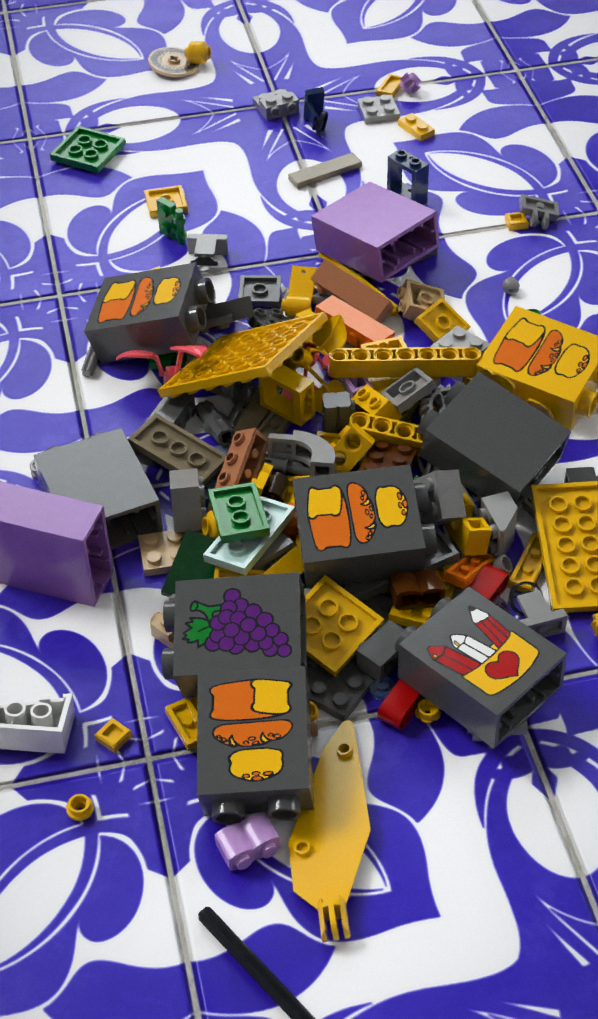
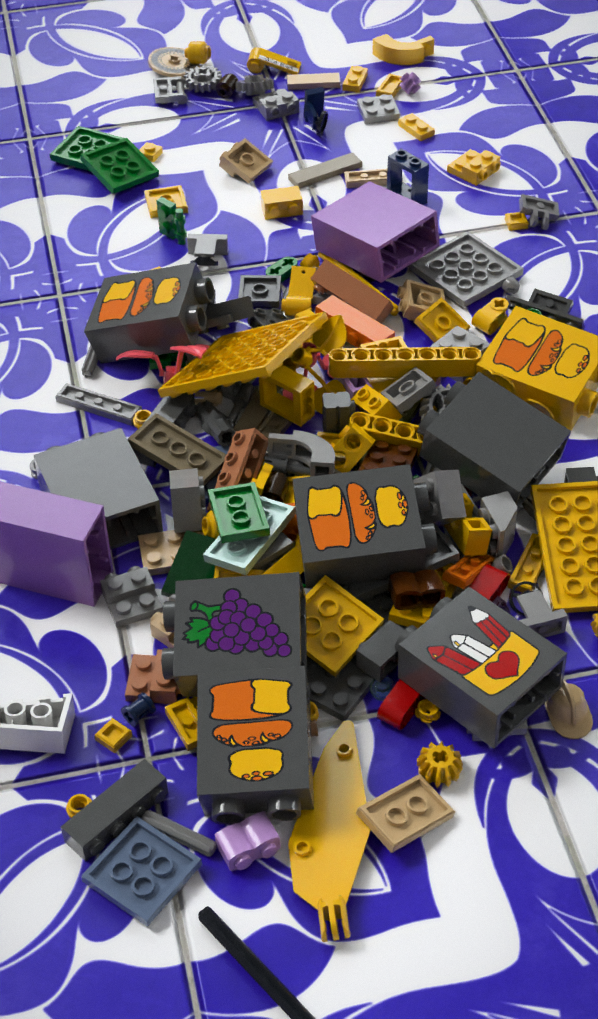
(97, 403): none -> light grey tile
(114, 810): none -> dark grey brick
(119, 165): none -> green plate
(130, 596): none -> light grey plate
(138, 709): none -> dark blue bush
(140, 417): none -> yellow plate
(141, 871): none -> sand blue plate
(148, 678): none -> nougat plate
(151, 151): none -> yellow plate
(164, 93): none -> light grey plate
(180, 833): none -> light grey axle
(202, 78): none -> light grey gear
(215, 397): none -> tan pin
(226, 85): none -> dark brown brick
(244, 161): none -> tan plate
(254, 84): none -> light grey gear
(260, 57): none -> yellow door
(281, 202): none -> yellow brick
(282, 268): none -> green beam
(310, 261): none -> yellow plate
(311, 81): none -> tan tile
(355, 79): none -> yellow plate
(358, 178): none -> tan tile
(402, 53): none -> yellow arch
(405, 813): none -> tan tile
(439, 764): none -> yellow gear
(466, 268): none -> light grey plate
(475, 166): none -> yellow plate
(491, 316): none -> yellow piece
(549, 305): none -> dark grey bracket
(569, 712): none -> tan piece

